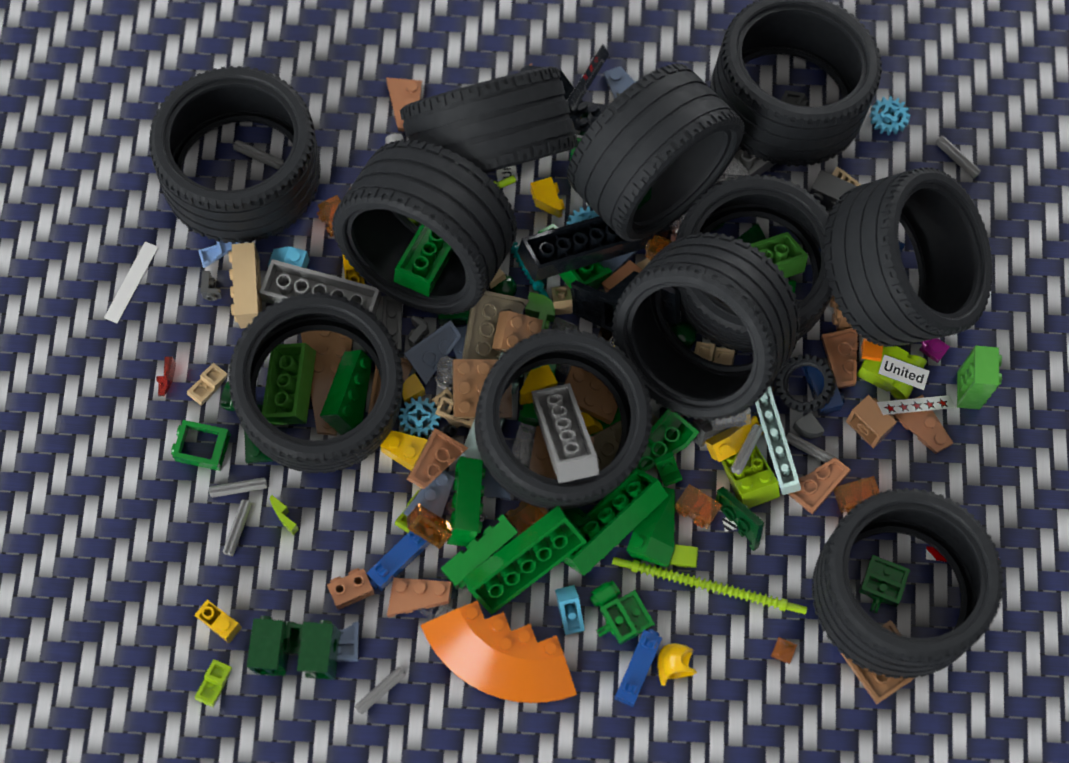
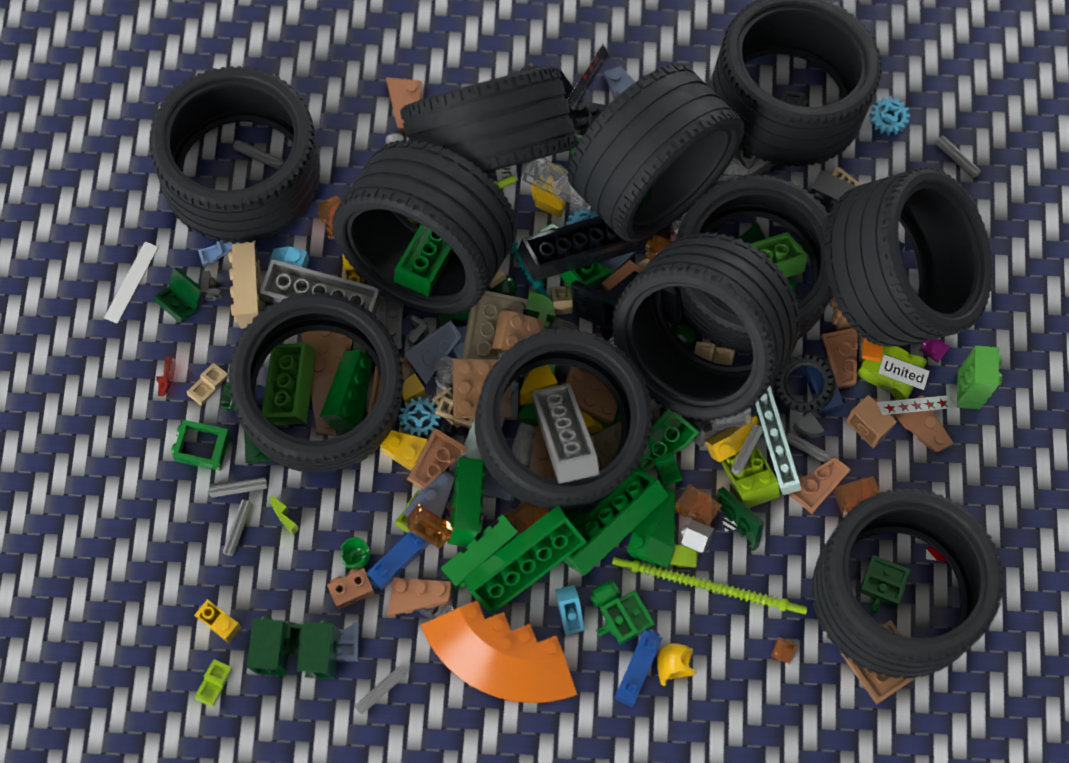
(181, 296): none -> dark green bracket
(355, 553): none -> green hair
(553, 180): none -> clear brick
(697, 536): none -> brick

